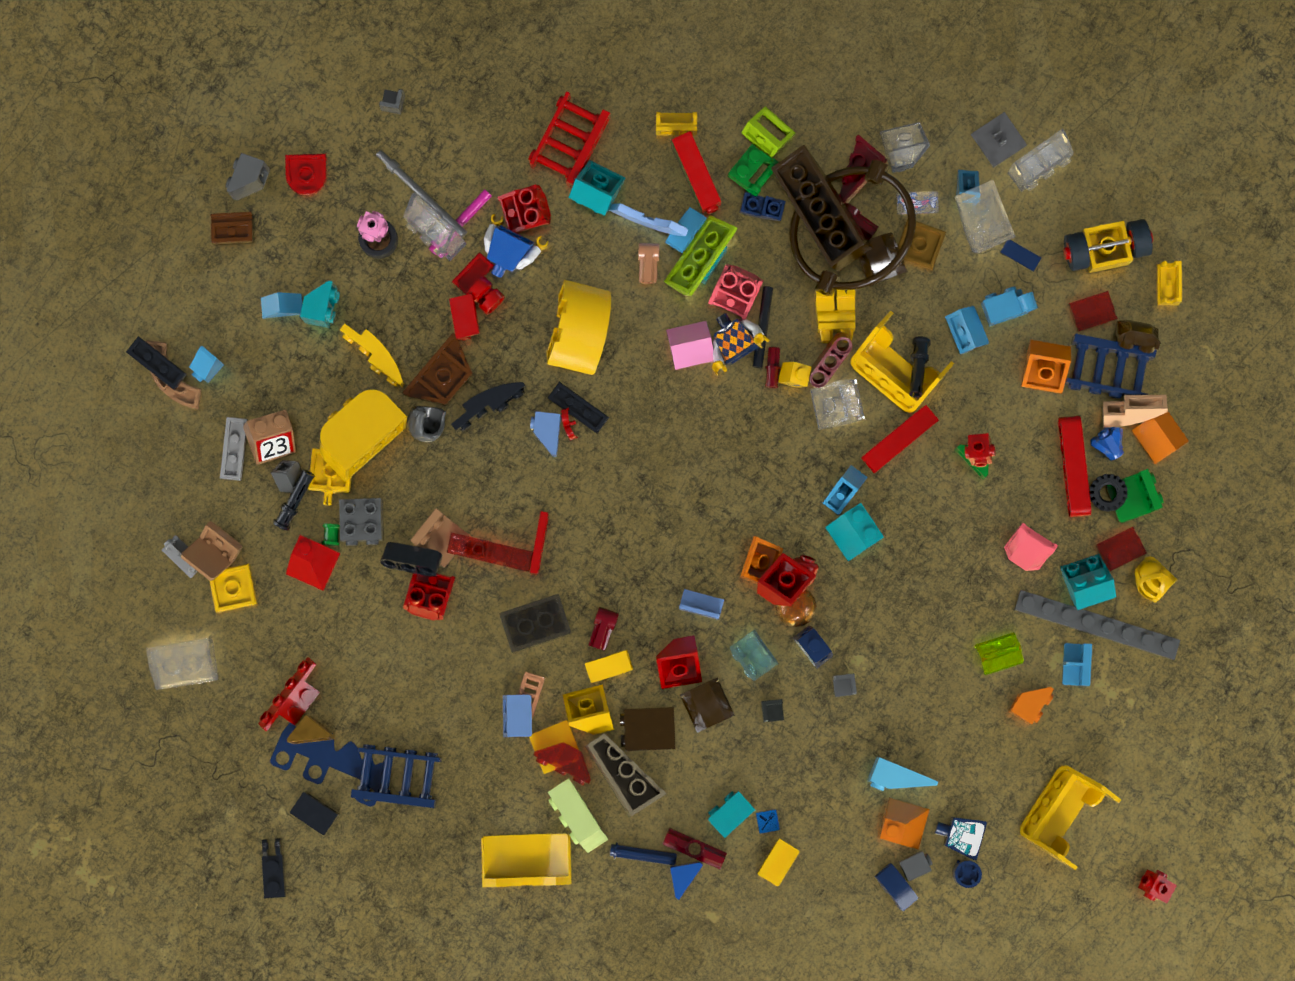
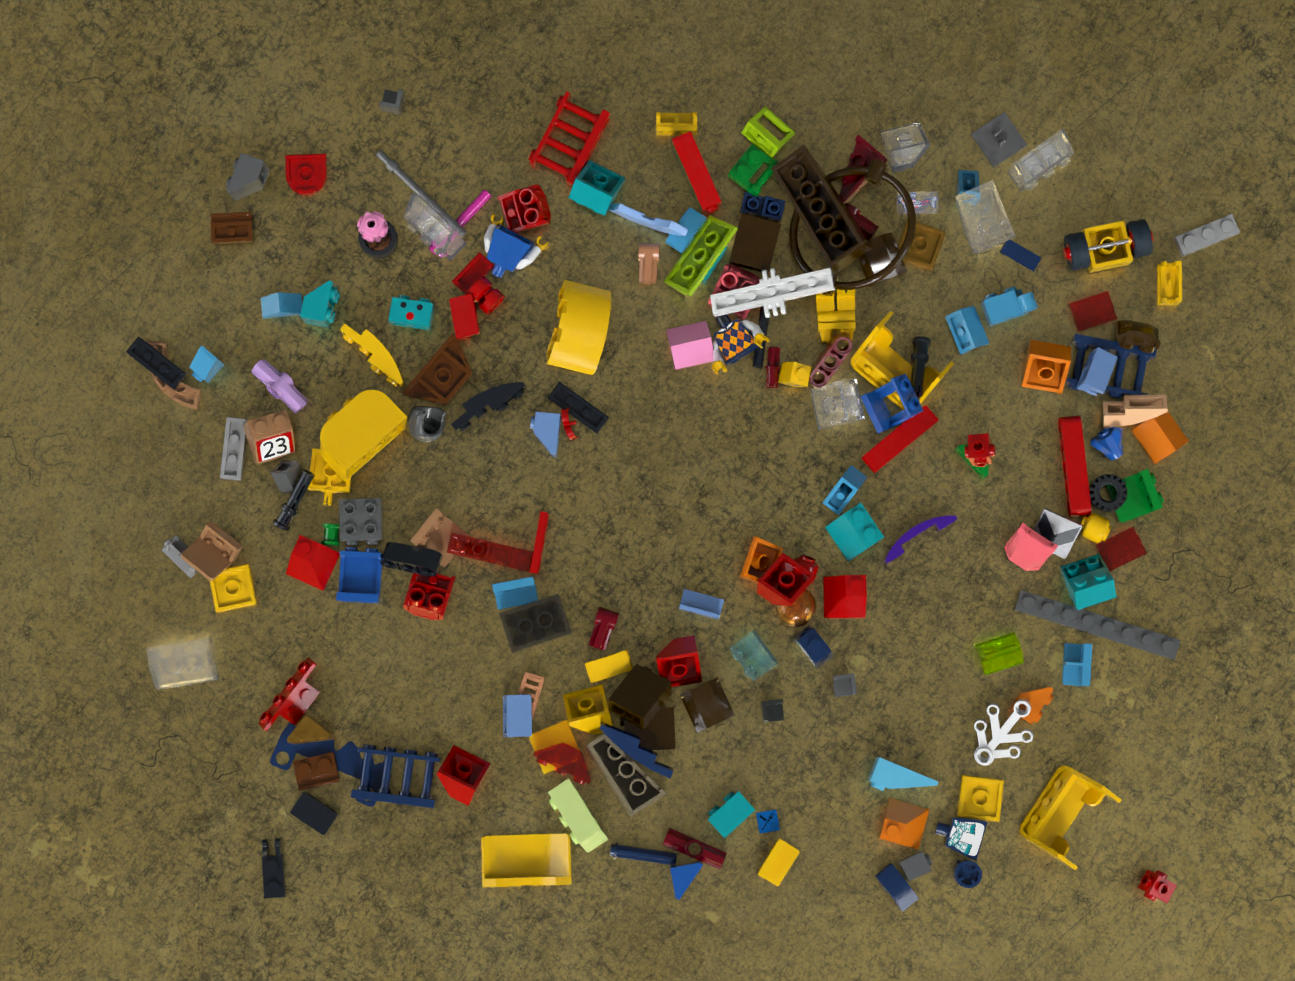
(280, 385): none -> lavender piece
(316, 771): none -> reddish brown plate
(360, 576): none -> blue panel
(411, 312): none -> teal brick
(462, 774): none -> red slope
(515, 593): none -> dark azure panel
(630, 745): none -> dark blue slope
(640, 696): none -> dark brown brick
(755, 242): none -> dark brown brick
(772, 292): none -> white hinge
(845, 596): none -> red slope
(878, 409): none -> blue panel
(939, 523): none -> dark purple slope
(980, 798): none -> yellow tile
(1000, 734): none -> white plant
(1058, 531): none -> piece
(1095, 527): none -> yellow head
(1097, 372): none -> medium blue hinge
(1153, 579): yellow helmet -> none
(1207, 235): none -> light grey plate

